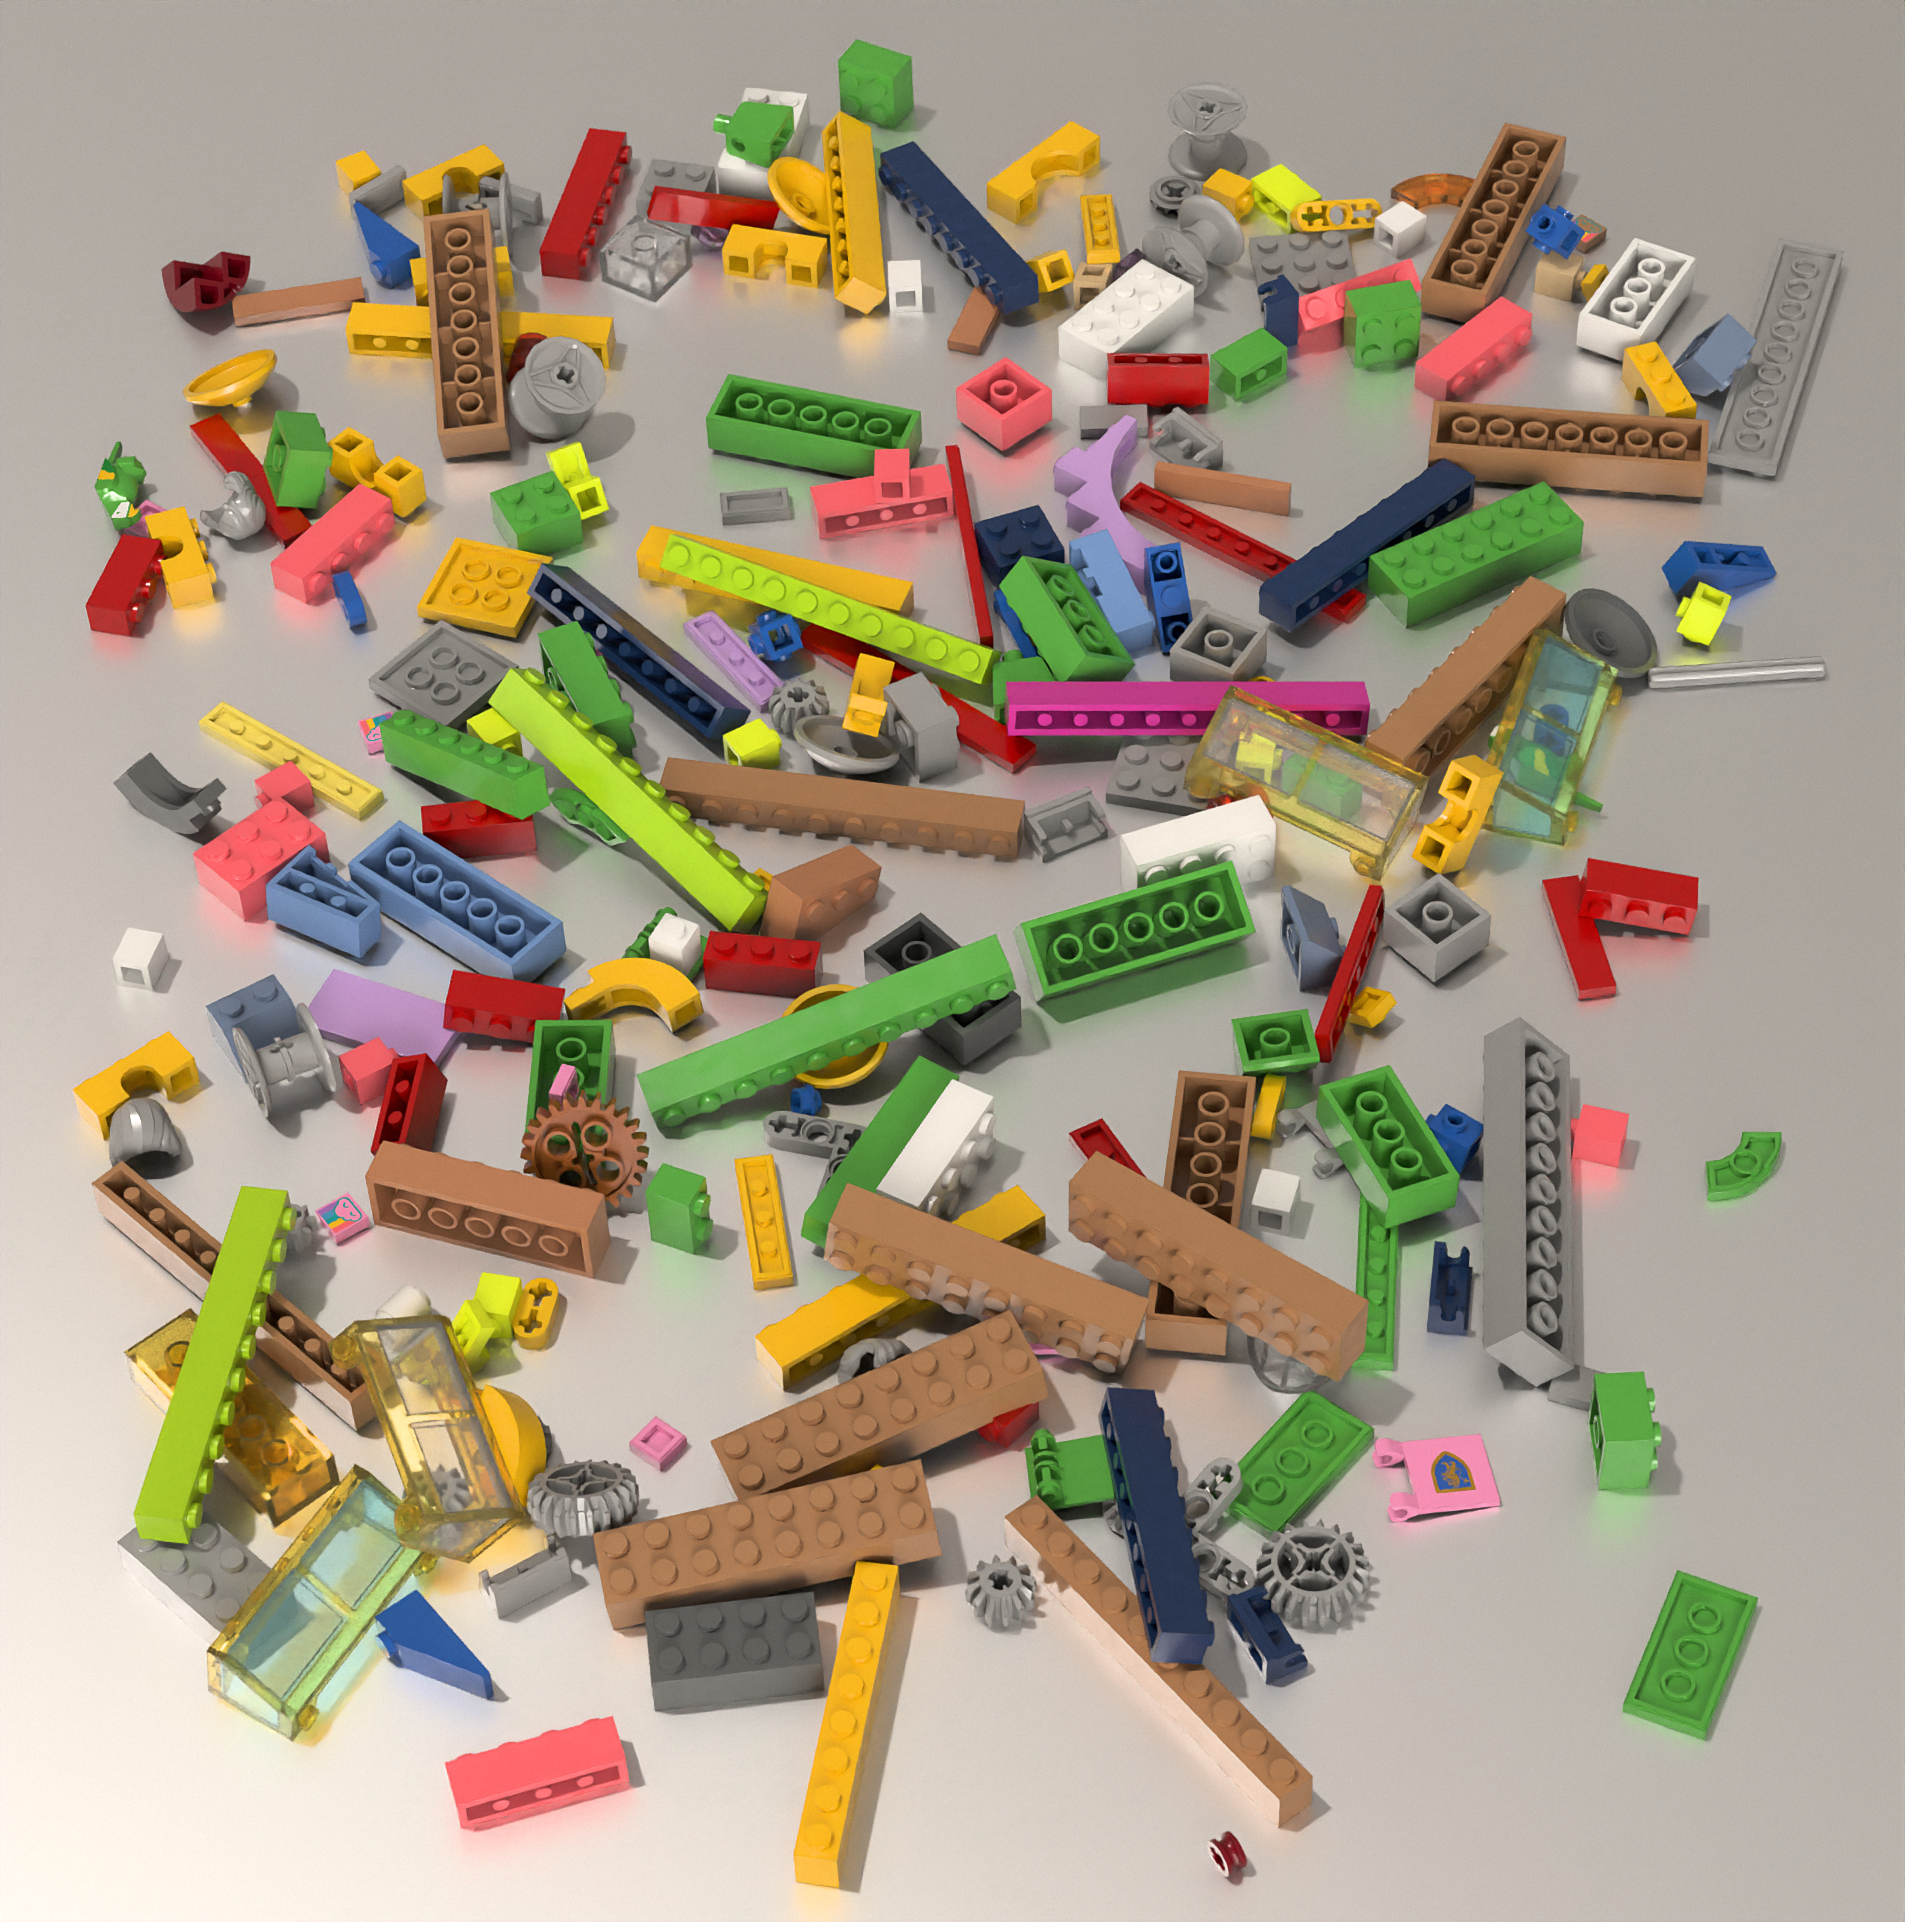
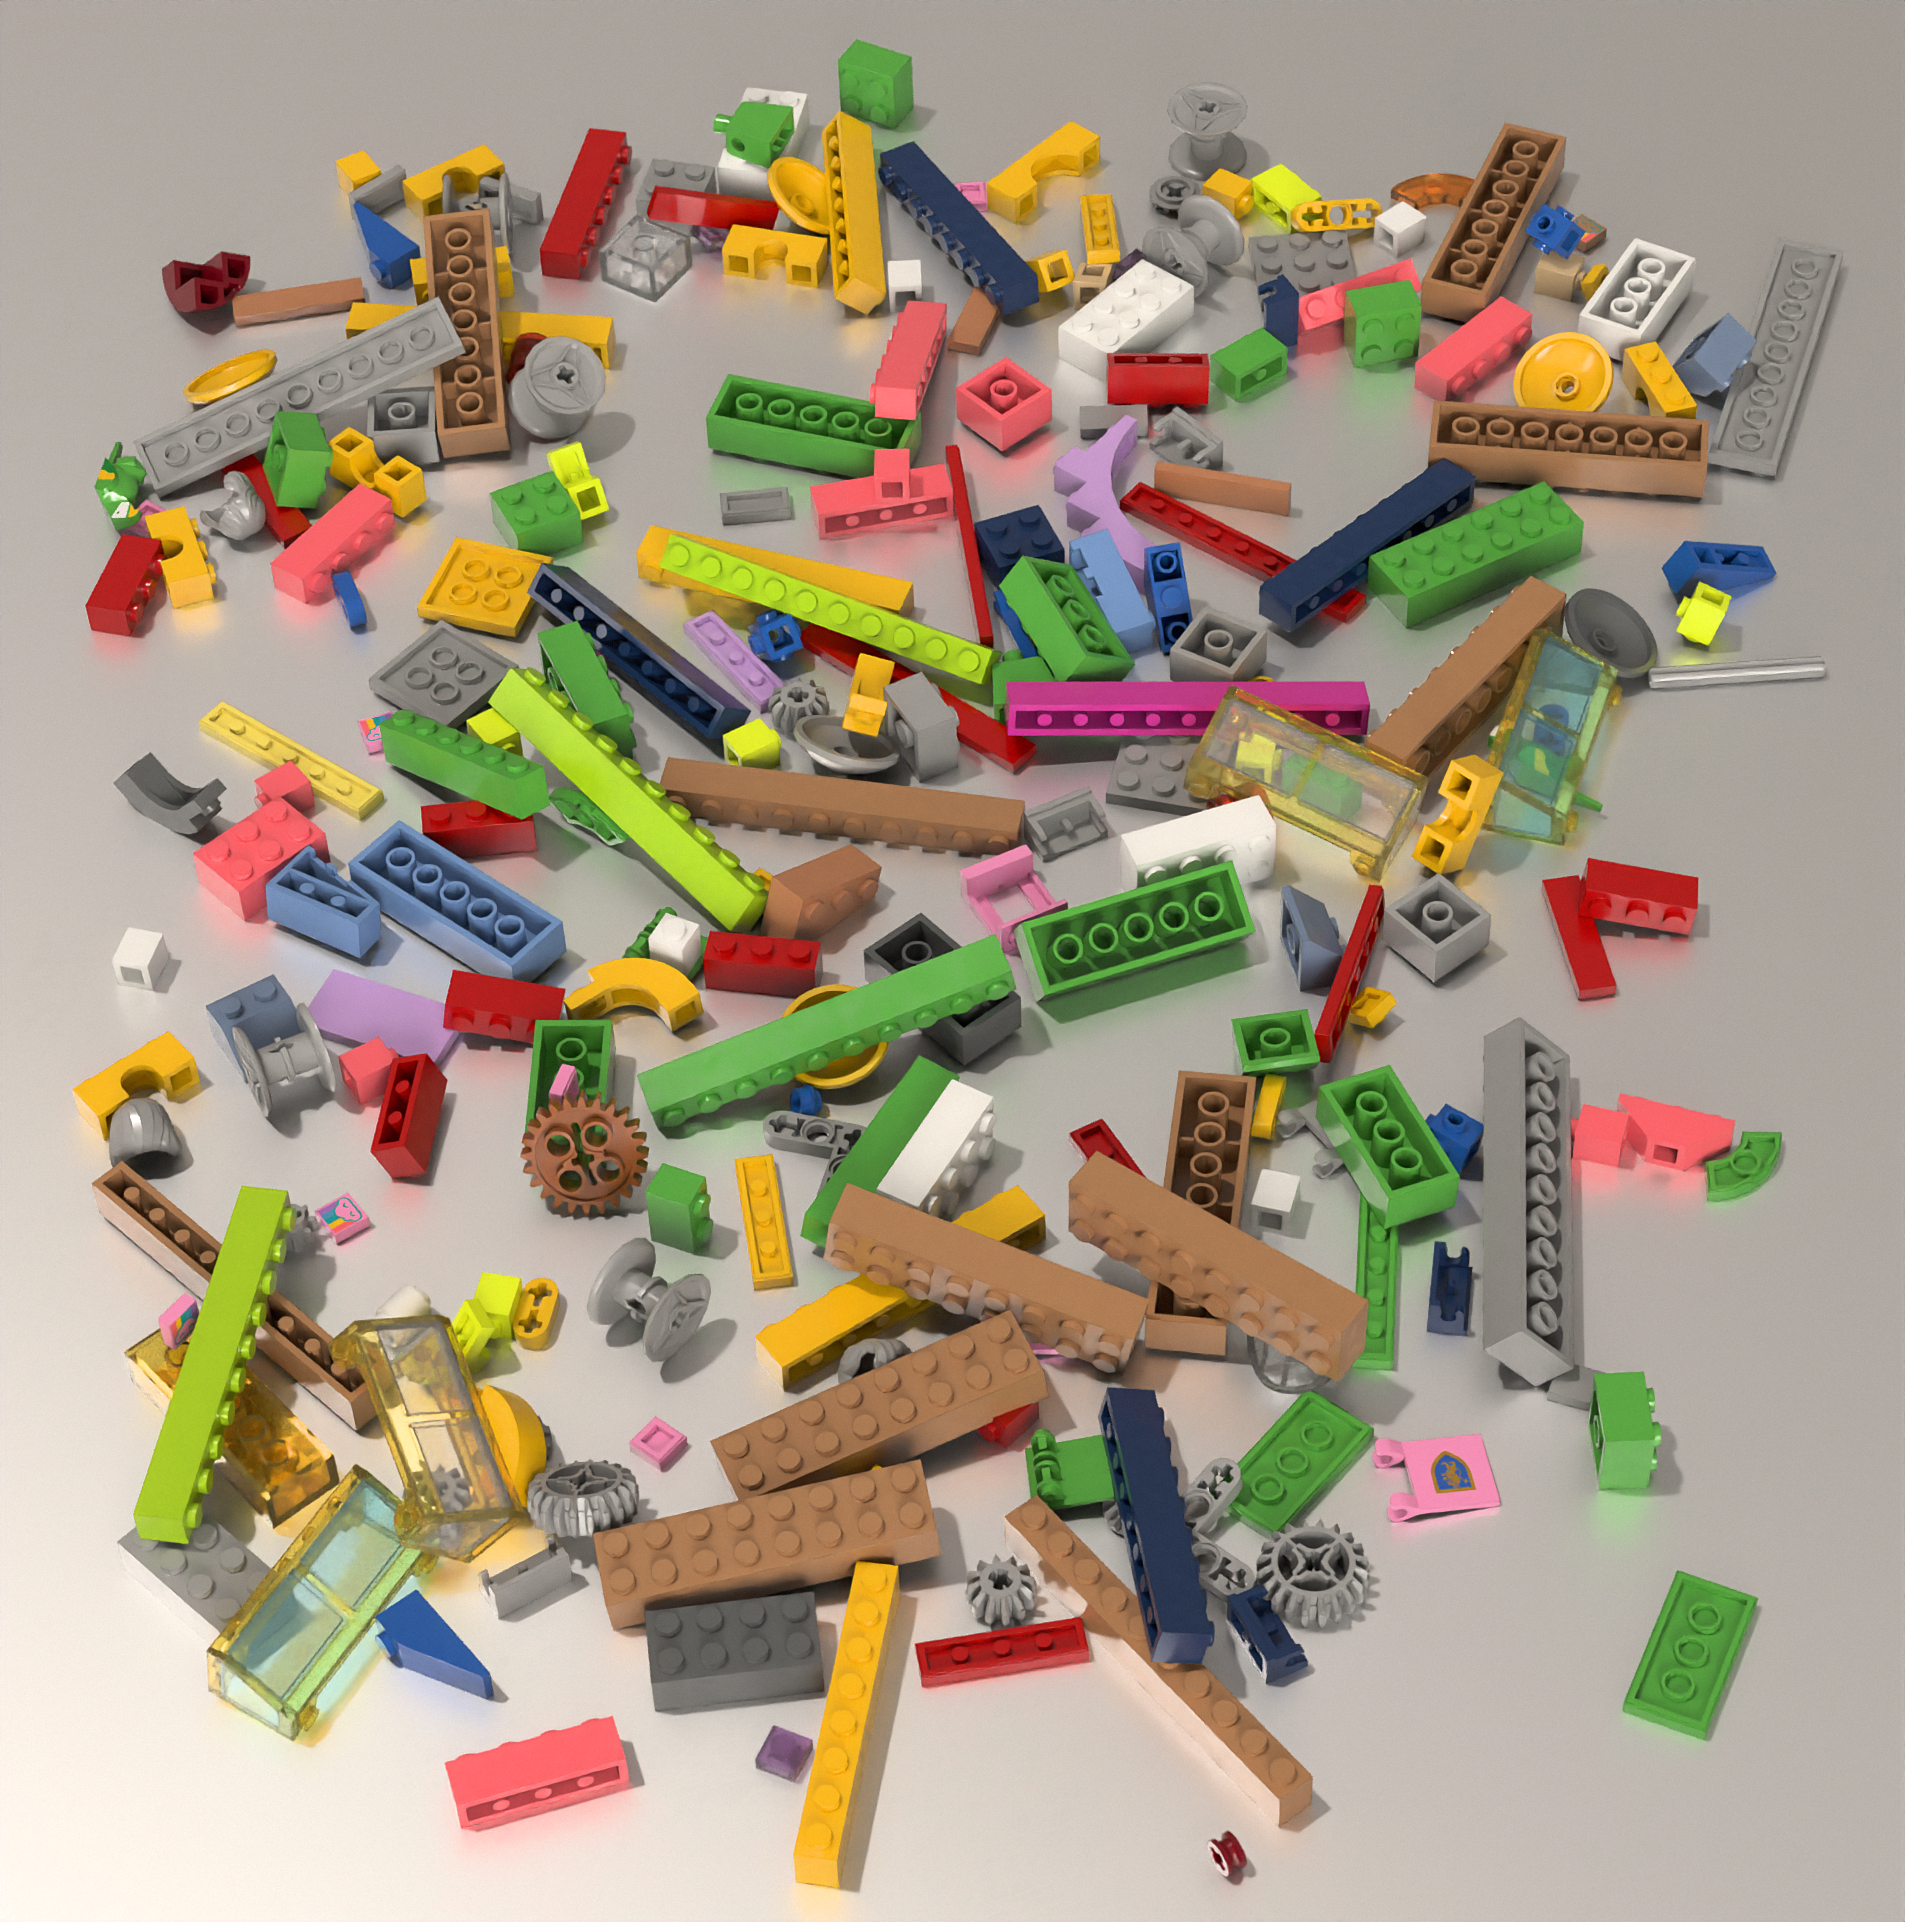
(179, 1321): none -> bright pink tile
(316, 385): none -> light grey plate
(404, 424): none -> light grey brick
(488, 1209): nougat brick -> none
(671, 1312): none -> light grey piece
(784, 1753): none -> clear purple plate
(909, 360): none -> coral brick
(975, 193): none -> bright pink tile
(1001, 874): none -> bright pink panel
(1001, 1651): none -> red tile
(1560, 363): none -> yellow dish
(1674, 1134): none -> coral slope

